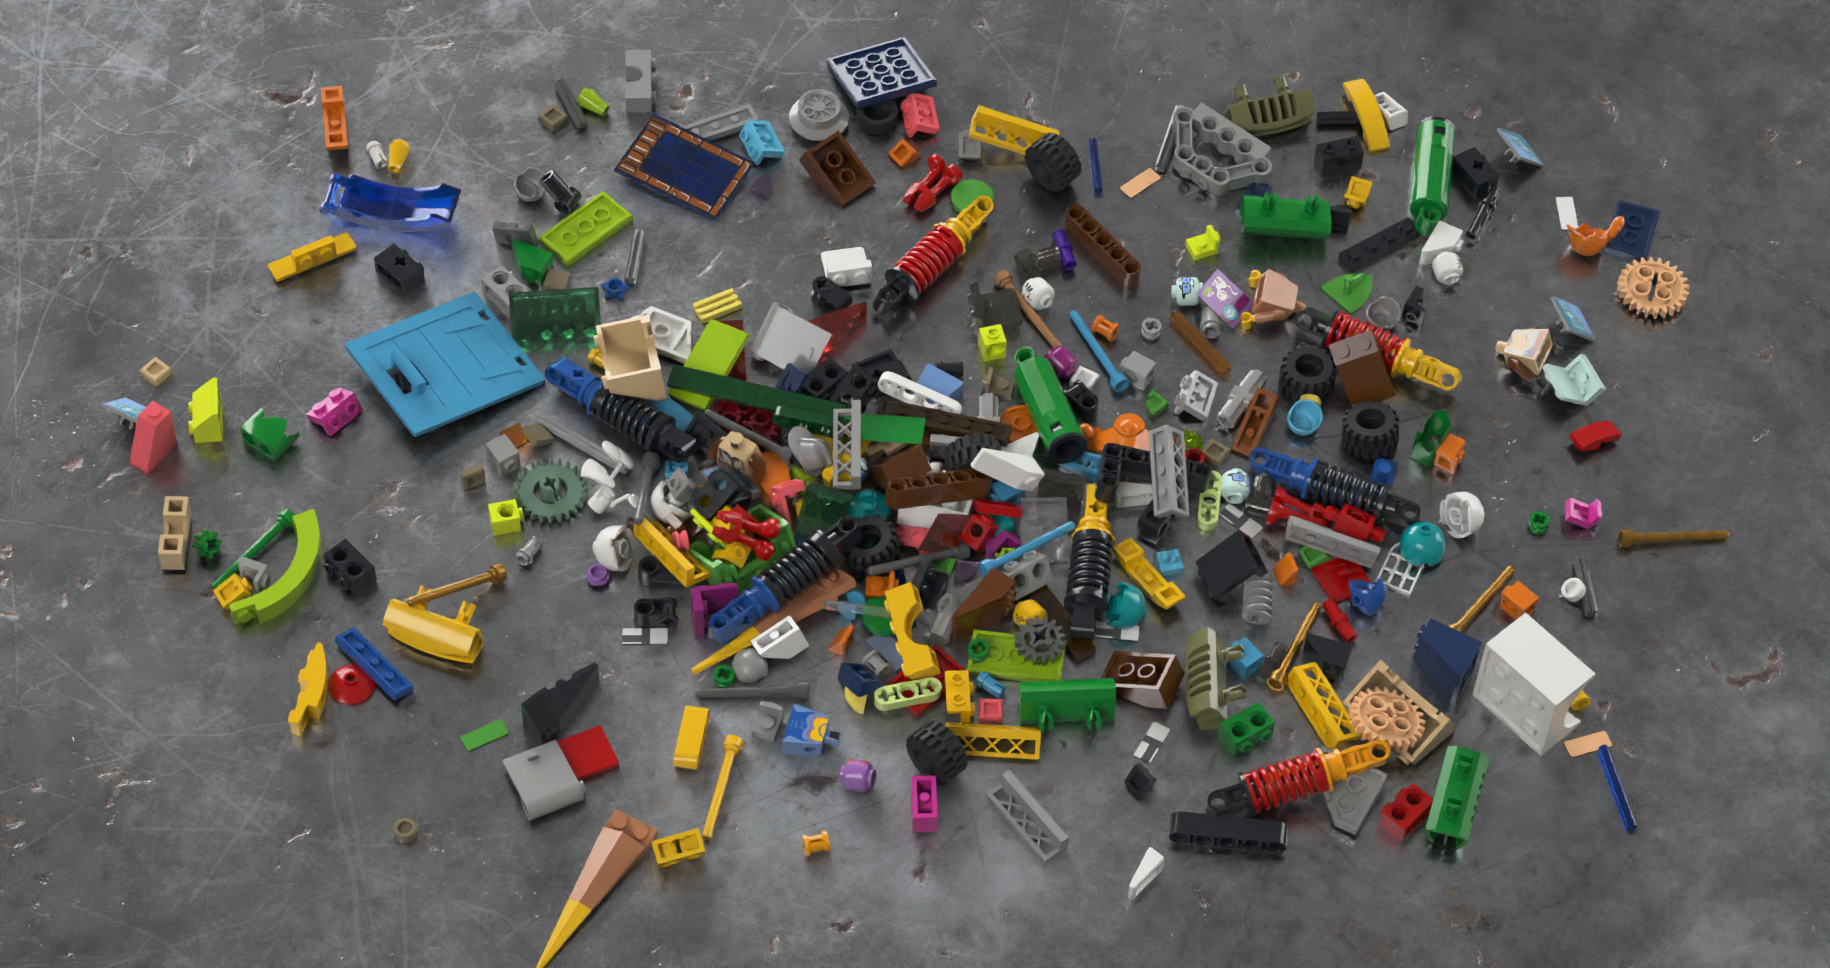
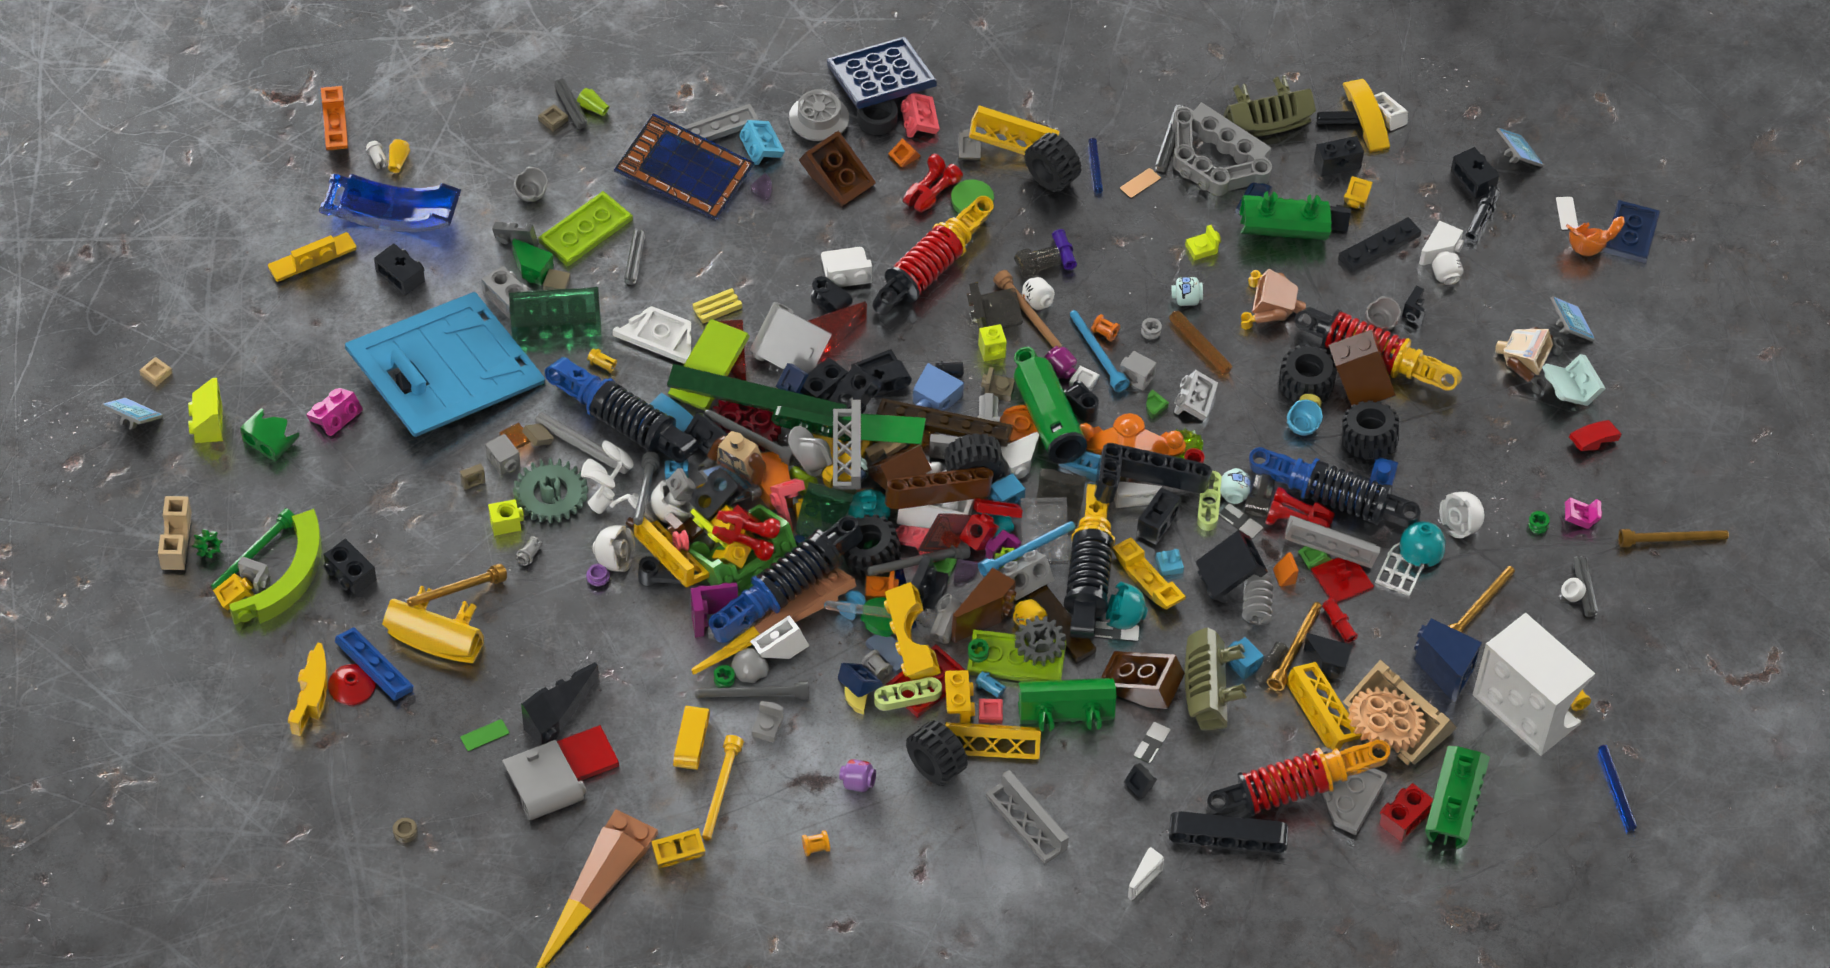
(152, 437): coral slope -> none
(565, 196): black piece -> none
(615, 283): blue plate -> none
(630, 359): tan windscreen -> none
(639, 68): light grey arch -> none
(644, 636): white sticker -> none
(656, 612): black piece -> none
(808, 733): torso -> none
(842, 640): orange slope -> none
(921, 393): white beam -> none
(924, 804): dark pink brick -> none
(1010, 468): white slope -> none
(1102, 245): reddish brown beam -> none
(1165, 472): light grey fence -> none
(1210, 324): light grey cone -> none
(1215, 453): dark tan tile -> none
(1225, 298): sticker -> none
(1240, 398): light grey piece -> none
(1243, 725): green brick -> none
(1256, 421): dark orange slope -> none
(1349, 290): bright green shield -> none
(1354, 523): red piece -> none
(1368, 595): blue helmet -> none
(1432, 173): green piece -> none
(1438, 424): green piece -> none
(1450, 453): orange brick -> none
(1518, 600): orange brick -> none
(1587, 743): light nougat sticker -> none
(1669, 291): light nougat gear -> none

